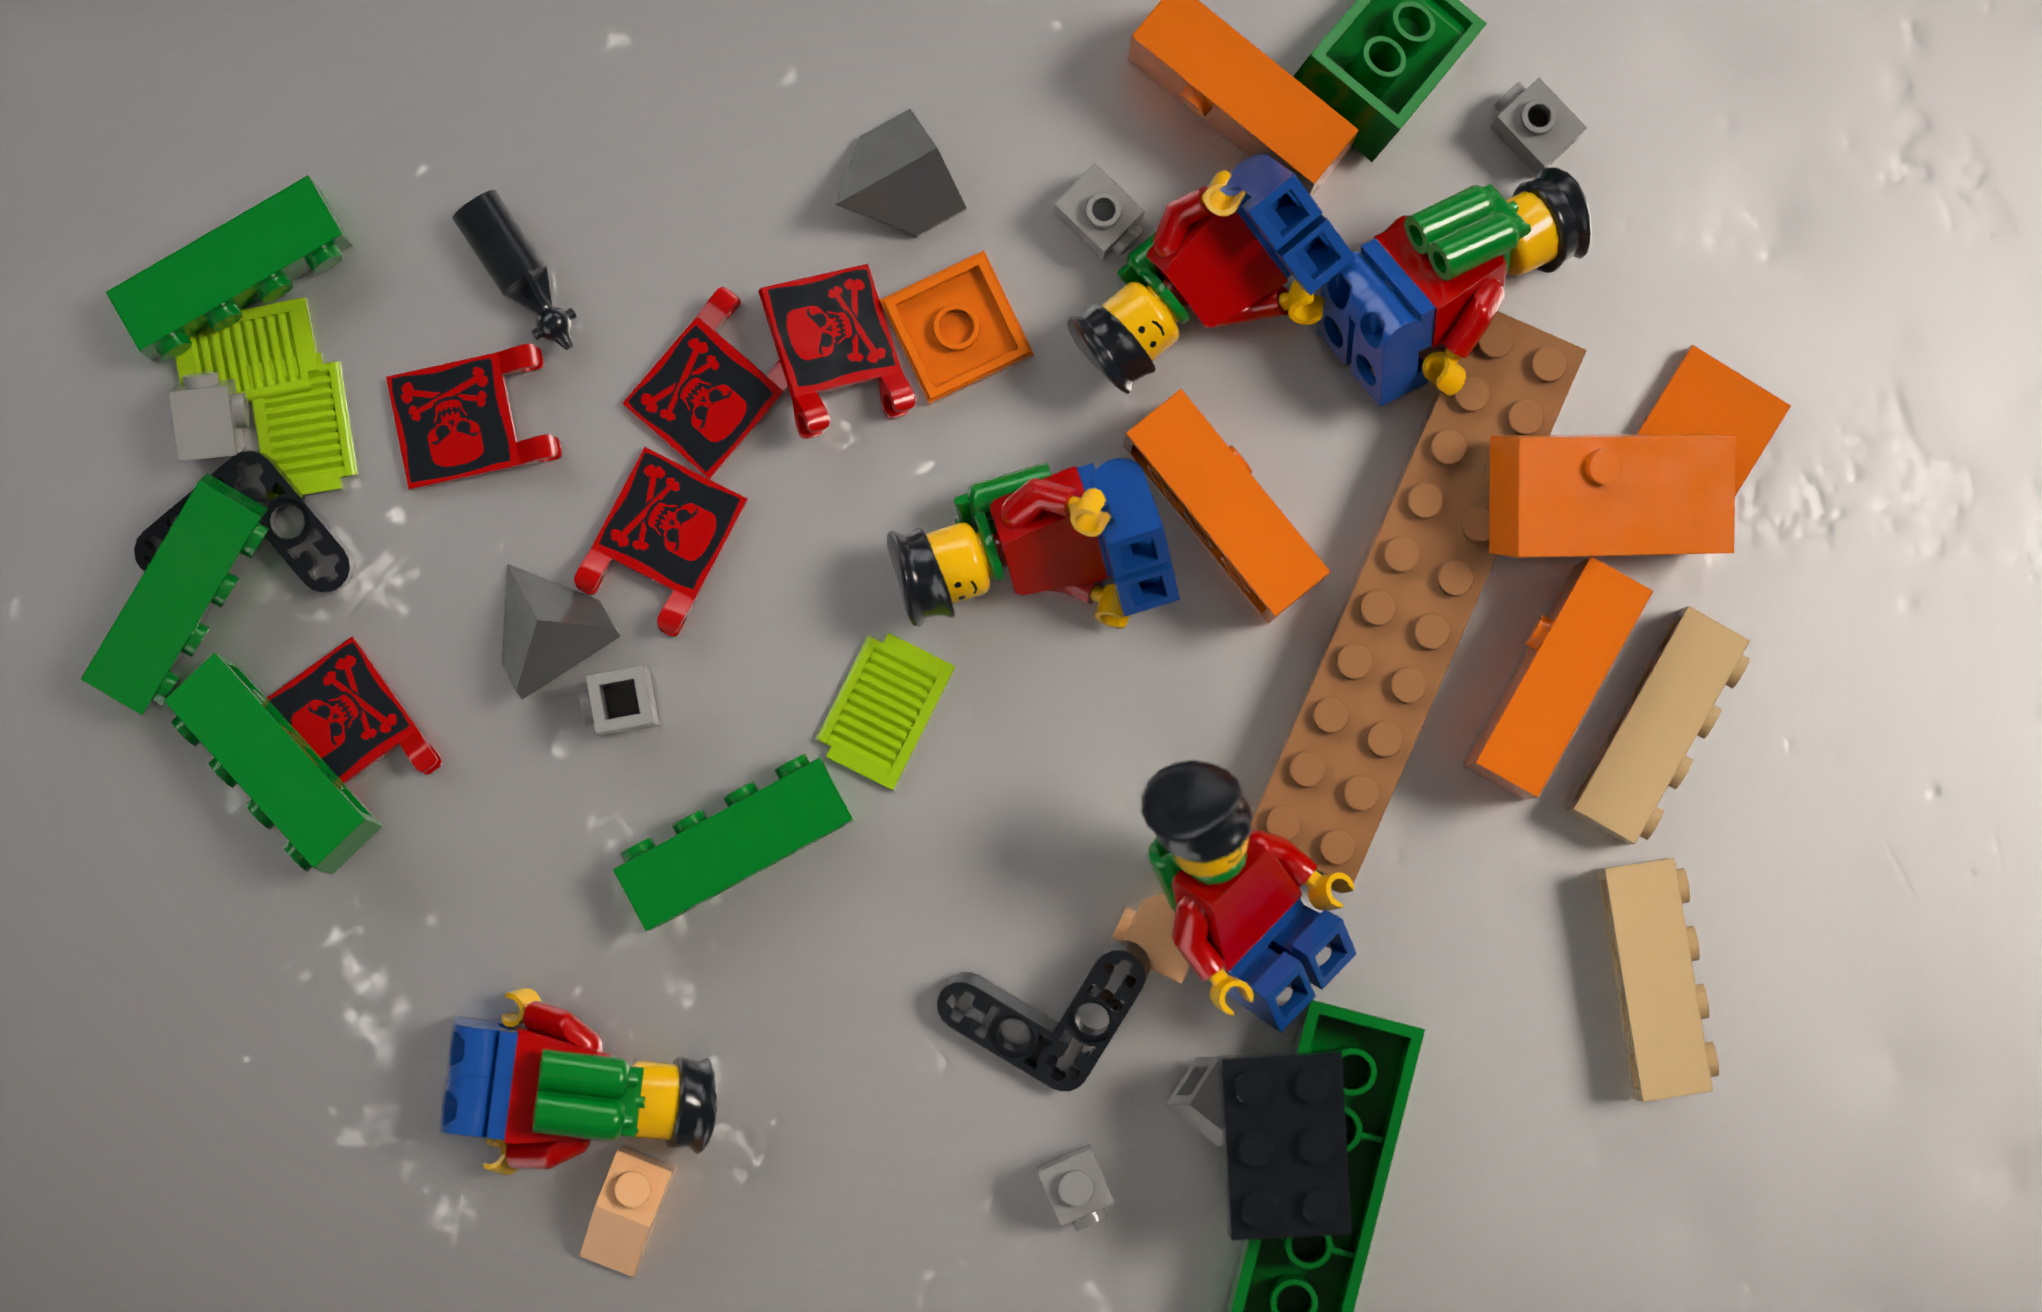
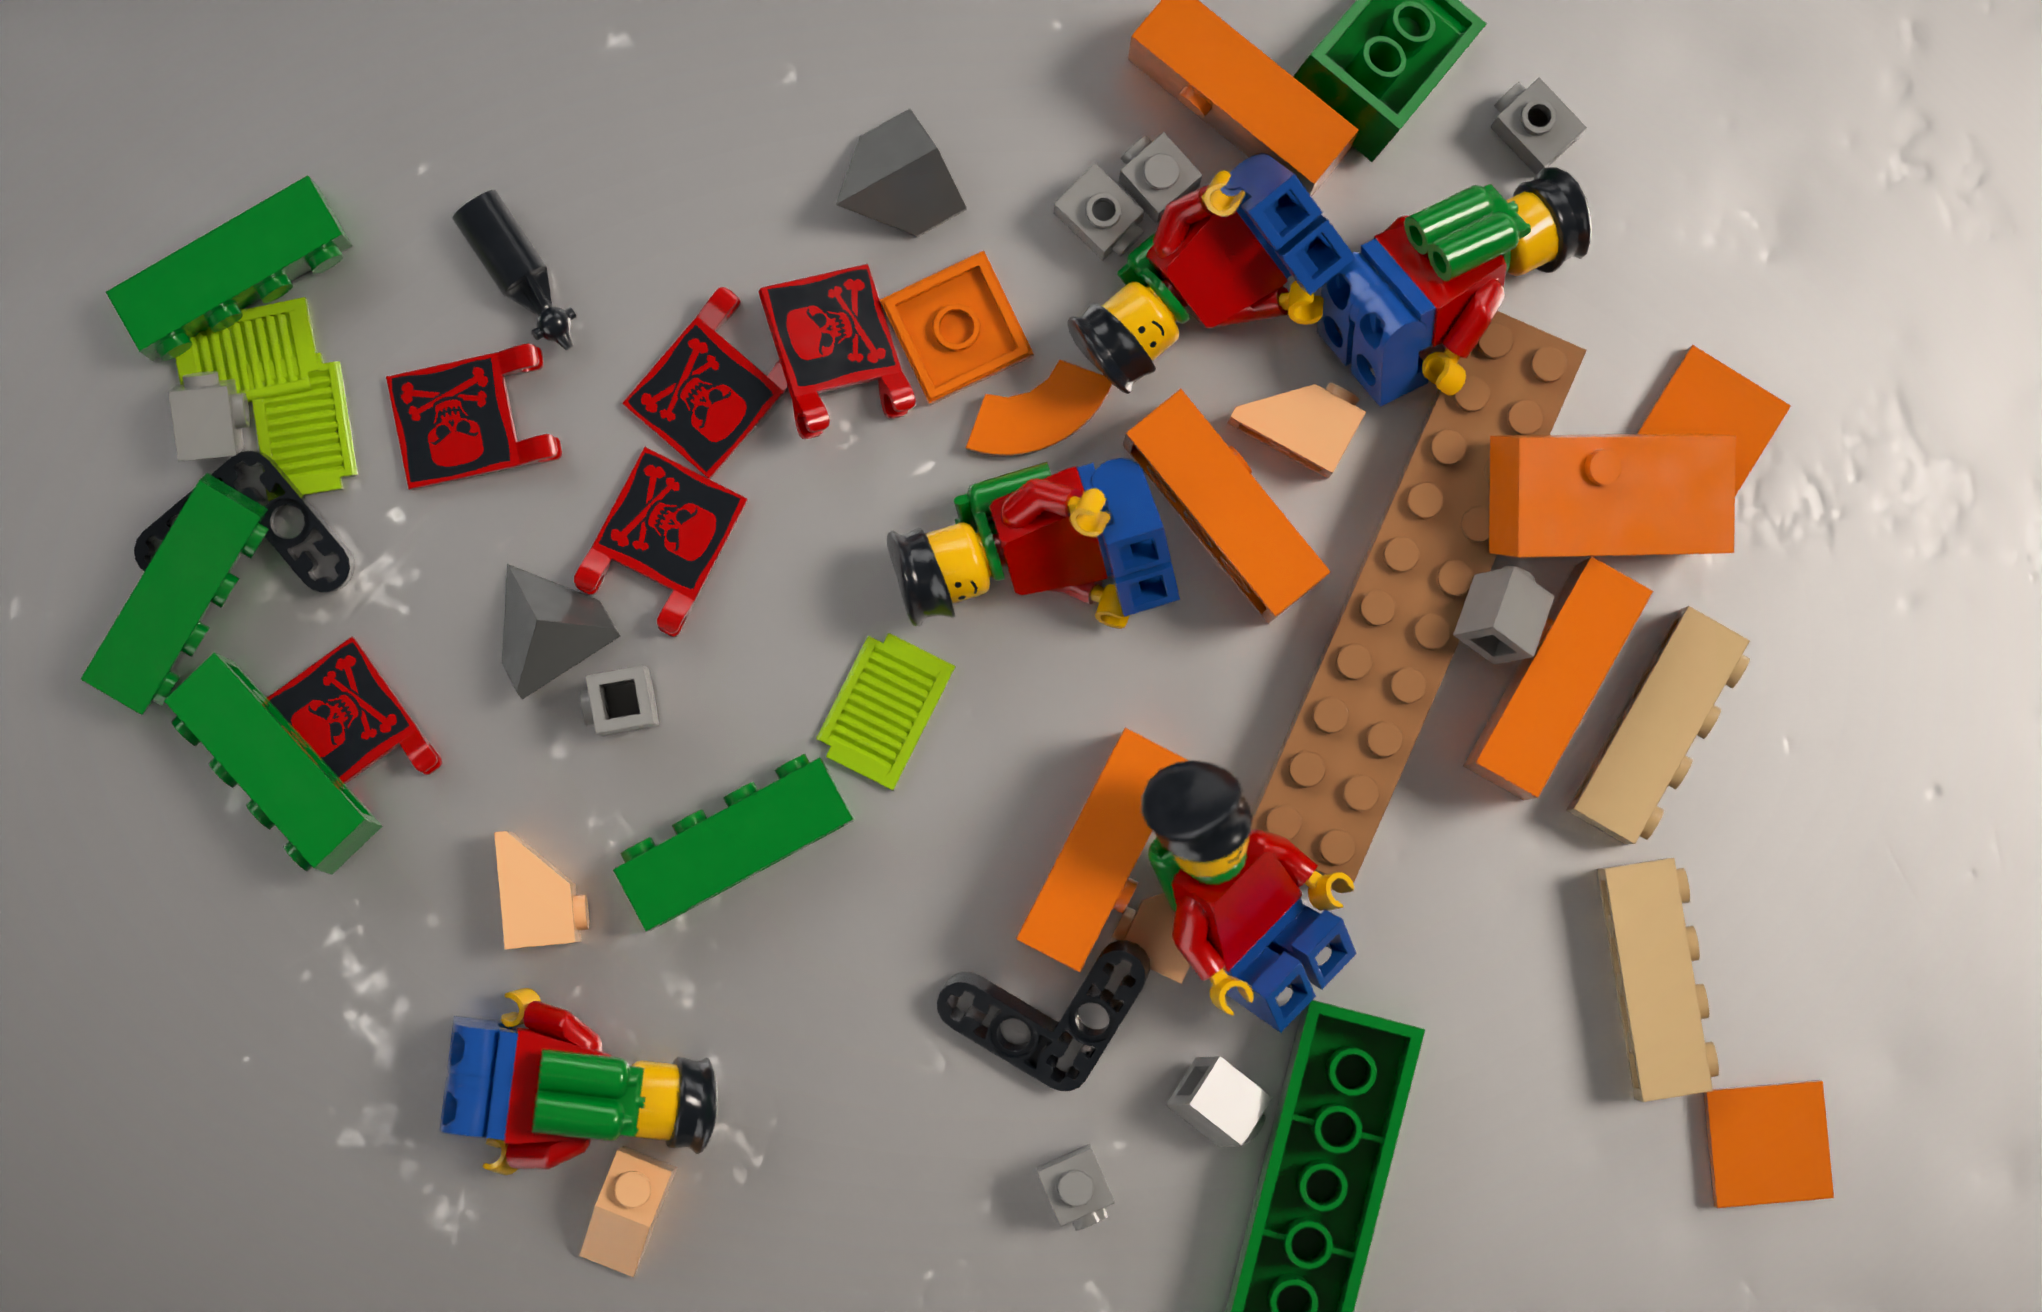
(536, 897): none -> light nougat slope
(1039, 417): none -> orange tile
(1097, 856): none -> orange brick
(1157, 174): none -> light grey brick
(1284, 1145): black brick -> none
(1304, 424): none -> light nougat slope
(1504, 615): none -> light grey brick
(1768, 1144): none -> orange tile

